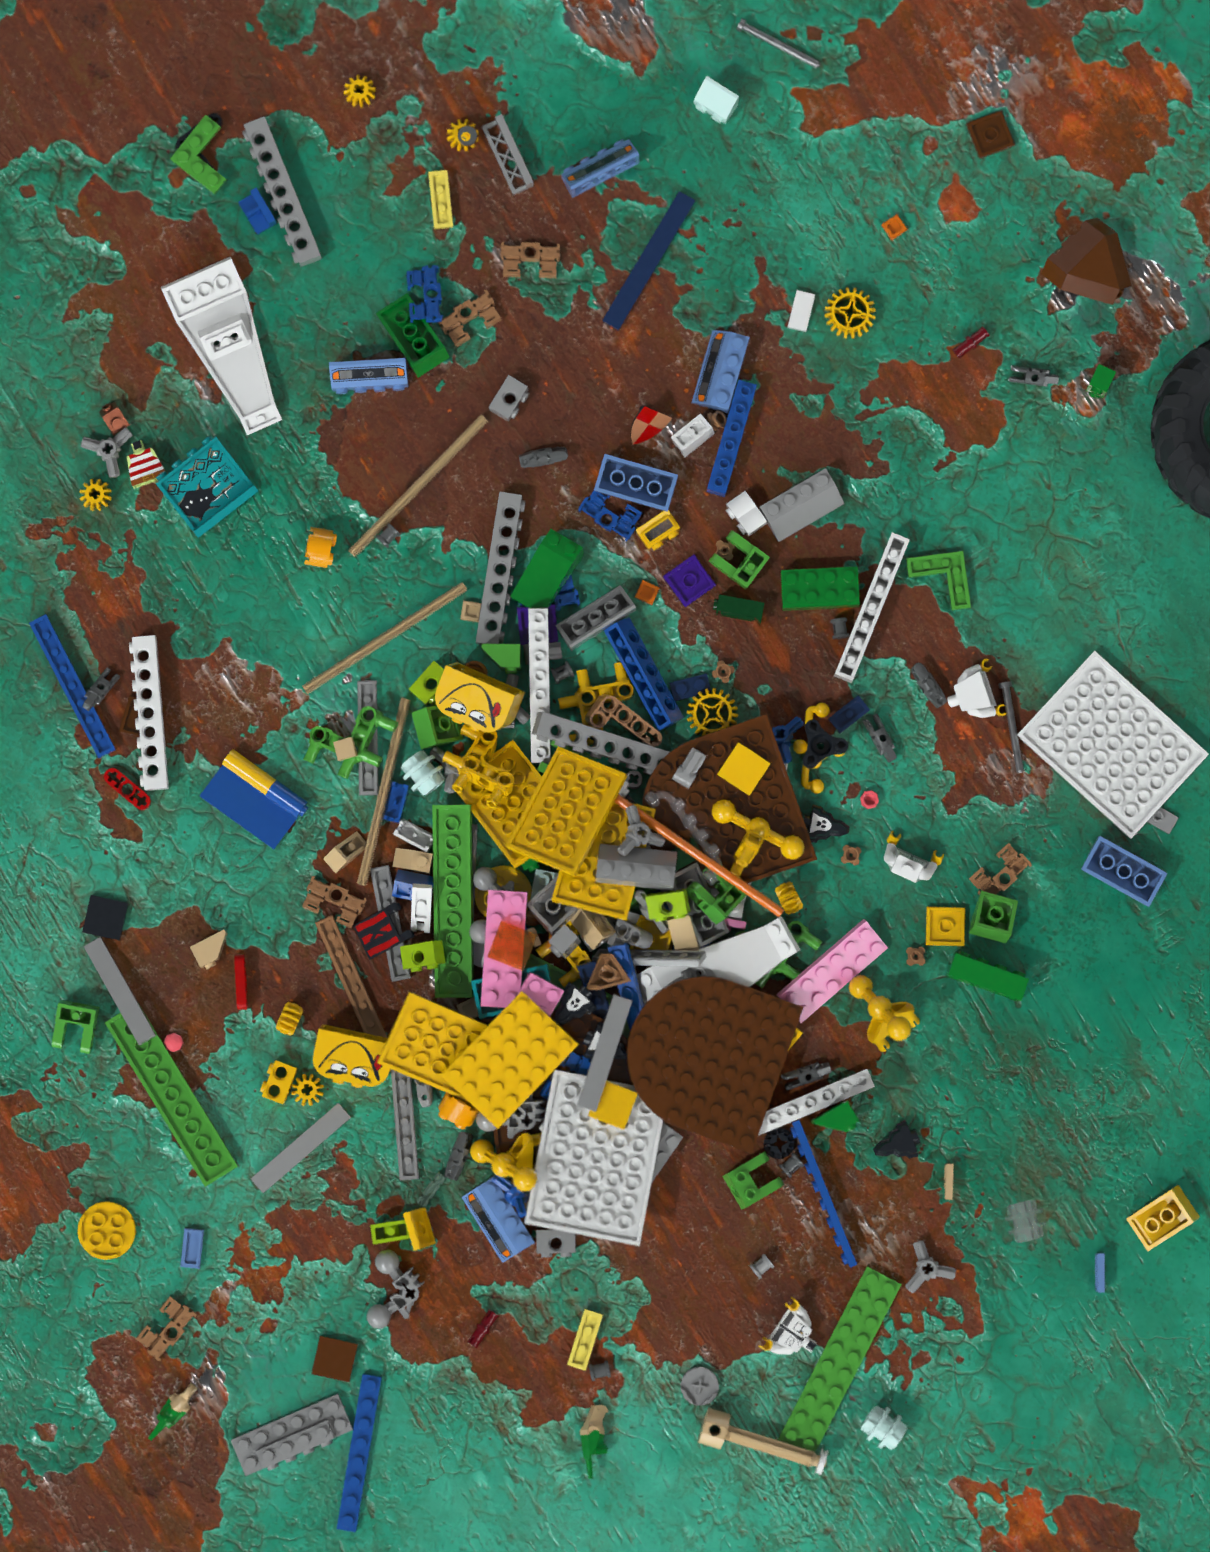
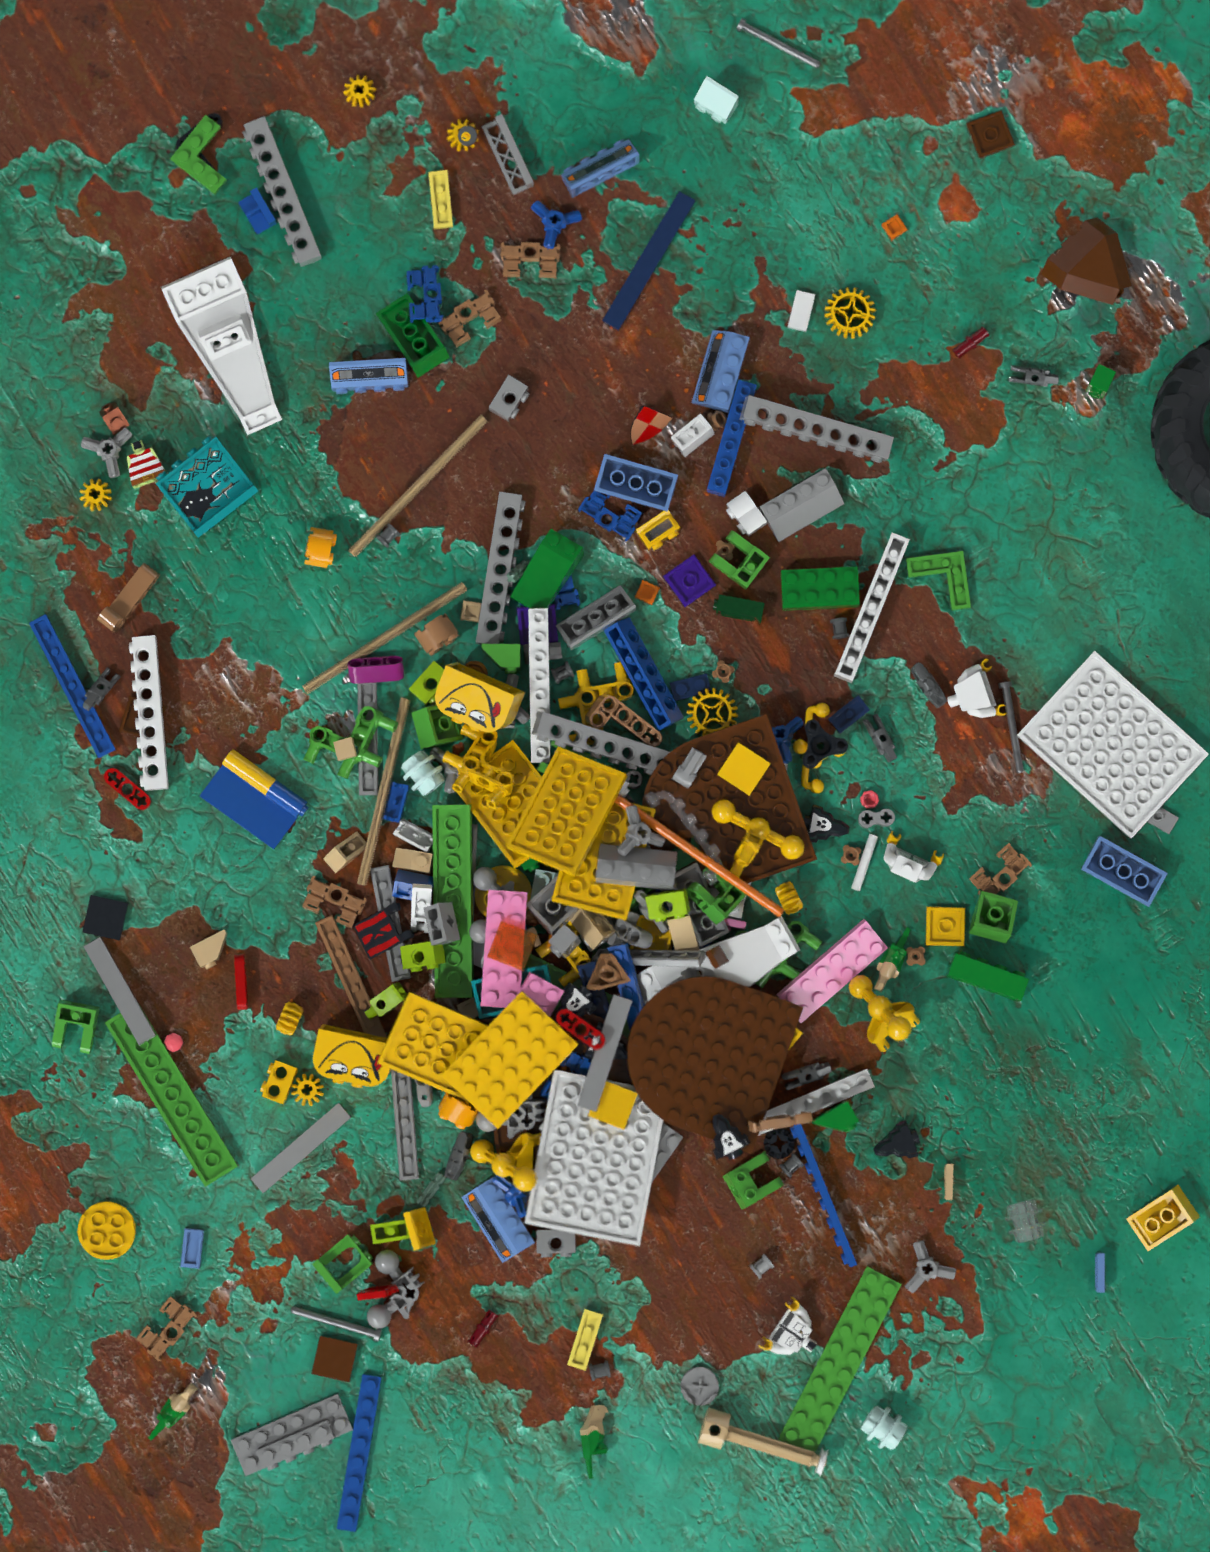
(129, 598): none -> medium nougat beam
(337, 1322): none -> flat silver bar
(346, 1242): none -> bright green panel
(375, 669): none -> magenta beam
(377, 1292): none -> red tile
(392, 996): none -> lime torso
(436, 634): none -> medium nougat brick
(441, 923): none -> light grey brick
(518, 571): none -> sand green axle
(543, 457): dark grey hinge -> none
(560, 218): none -> blue bush
(572, 1017): none -> red beam
(716, 957): none -> reddish brown tile
(728, 1139): none -> black rock
(780, 1121): none -> medium nougat piece
(864, 862): none -> white piece
(876, 818): none -> light grey axle
(881, 442): none -> light grey brick
(891, 961): none -> animal

